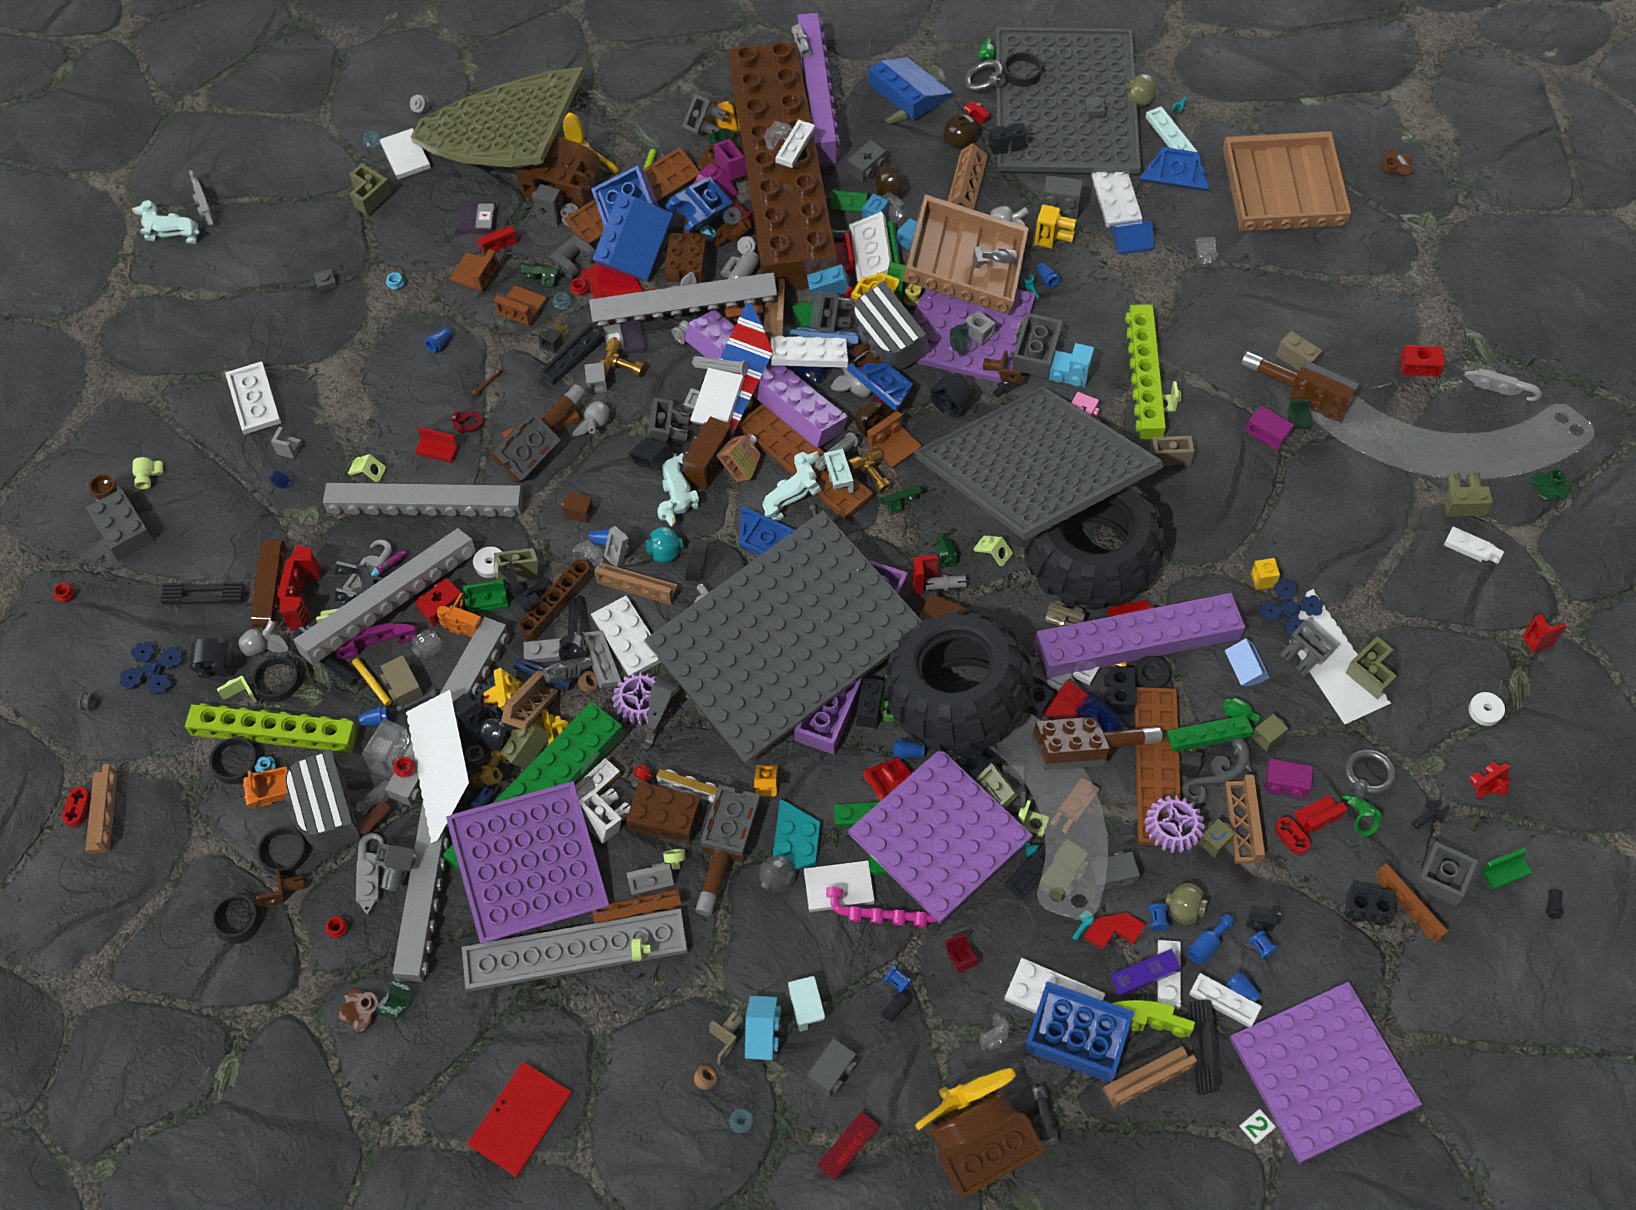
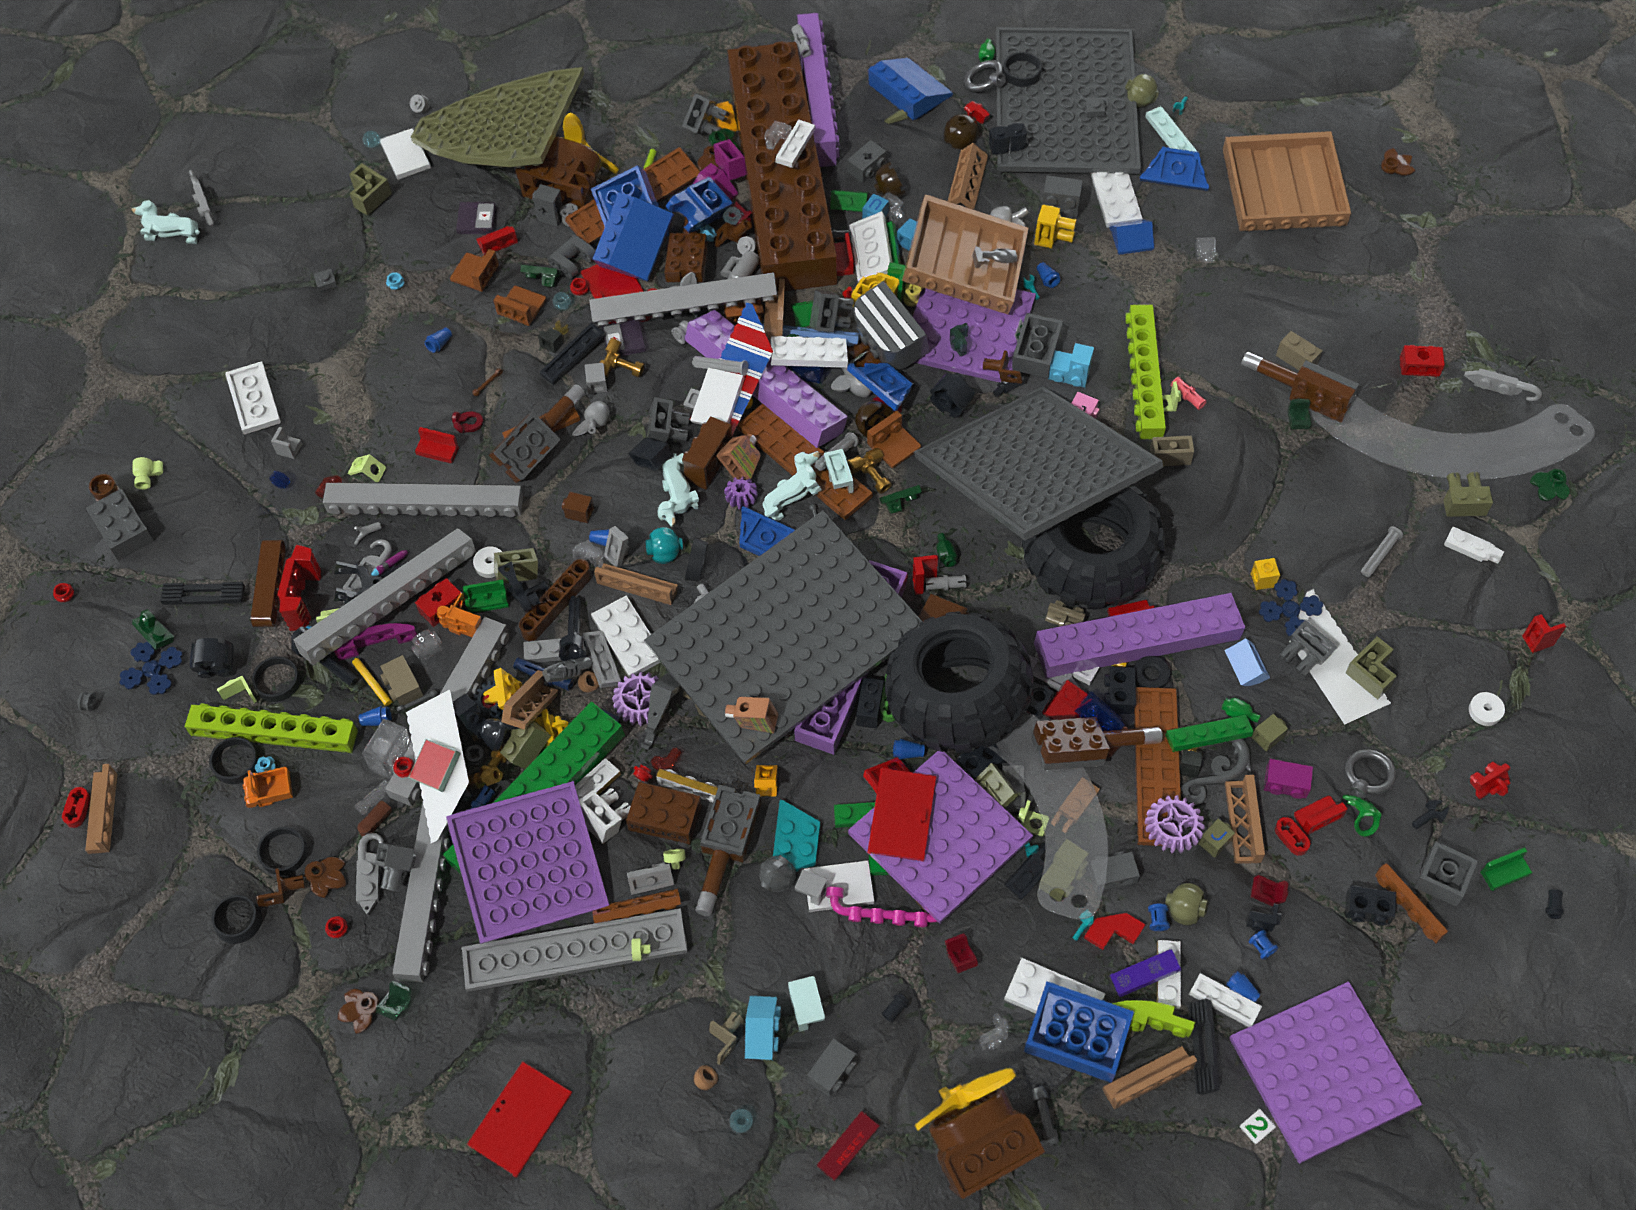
(152, 630): none -> dark green hinge
(255, 642): light grey piece -> none
(321, 488): none -> clear red arm
(321, 802): dark grey brick -> none
(328, 877): none -> reddish brown plate
(366, 530): none -> light grey bar
(434, 765): none -> tile
(666, 762): none -> clear red arm
(741, 492): none -> medium lavender gear
(754, 714): none -> nougat torso
(811, 885): none -> light grey panel
(830, 279): dark azure piece -> none
(898, 979): blue bush -> none
(899, 808): none -> red container
(980, 327): light grey brick -> none
(991, 545): yellowish green bracket -> none
(1189, 393): none -> coral pin
(1208, 941): blue piece -> none
(1269, 428): magenta piece -> none
(1269, 891): none -> dark red bracket
(1393, 535): none -> light grey axle

